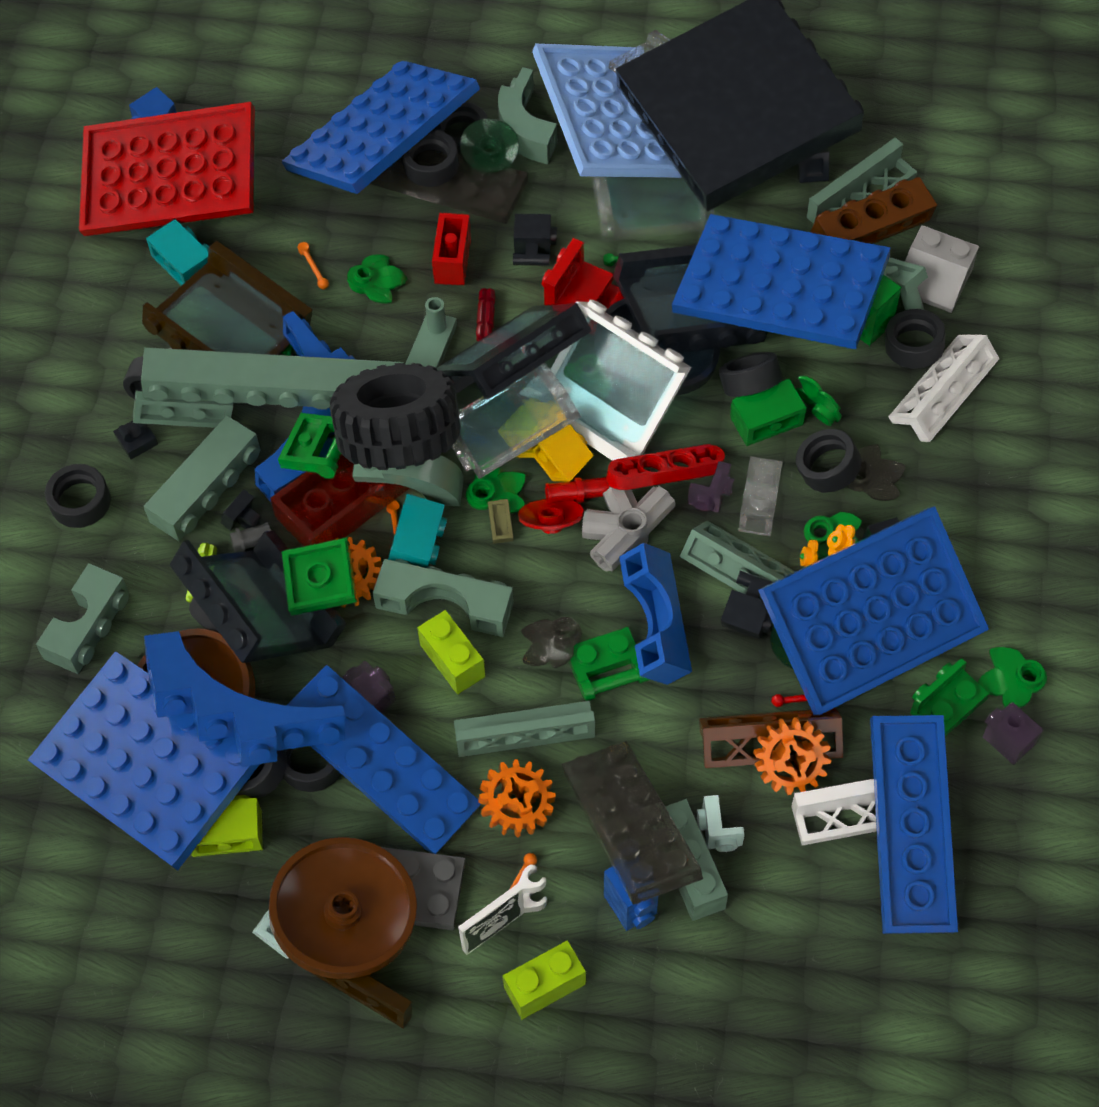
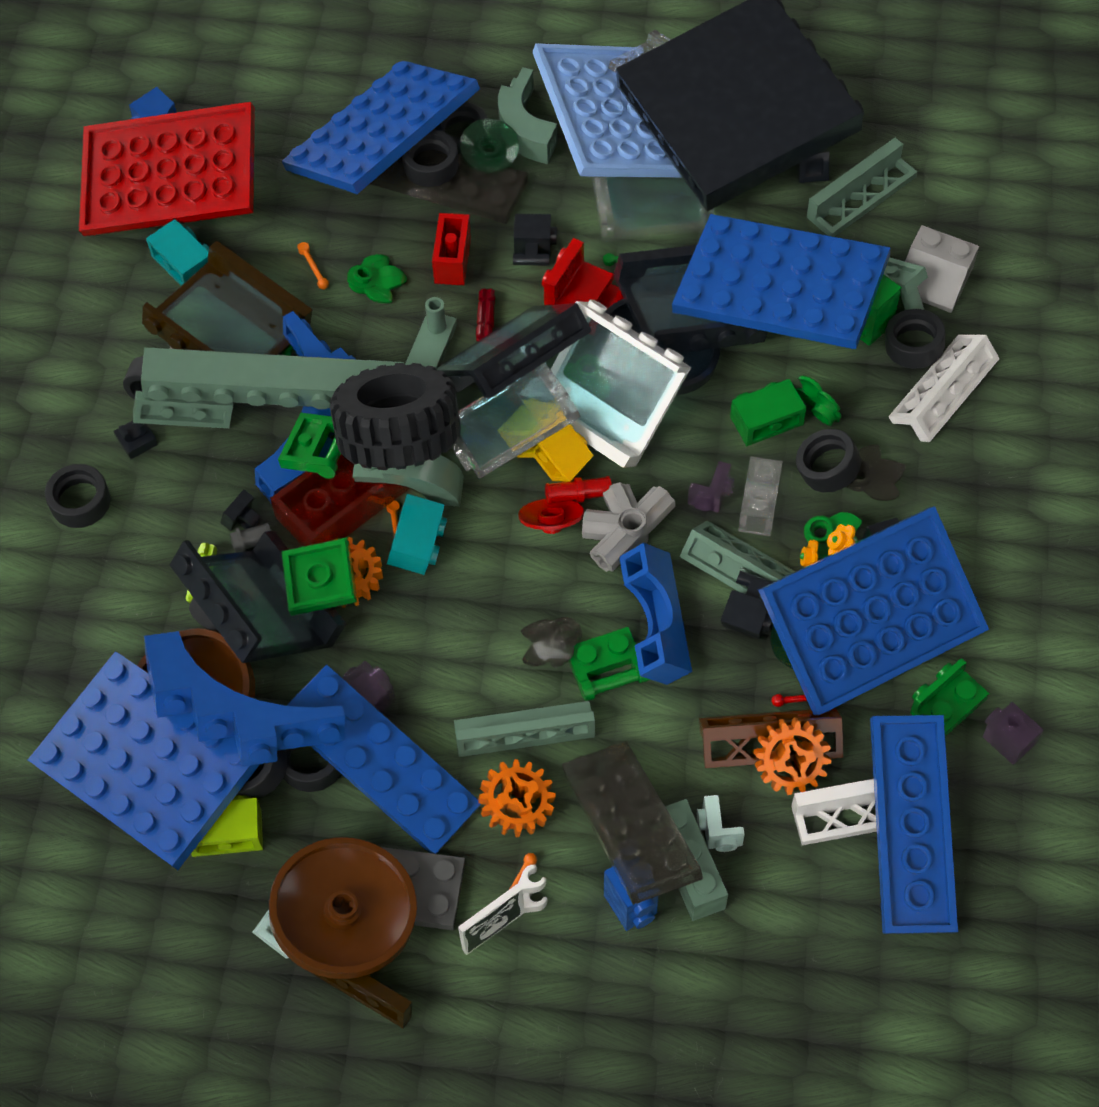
(73, 643): sand green arch -> none
(202, 478): sand green brick -> none
(405, 586): sand green arch -> none
(451, 652): lime brick -> none
(497, 486): green plate -> none
(500, 521): olive piece -> none
(544, 979): lime brick -> none
(630, 472): red beam -> none
(750, 374): black tyre -> none
(915, 209): reddish brown brick -> none
(1008, 678): green plate -> none

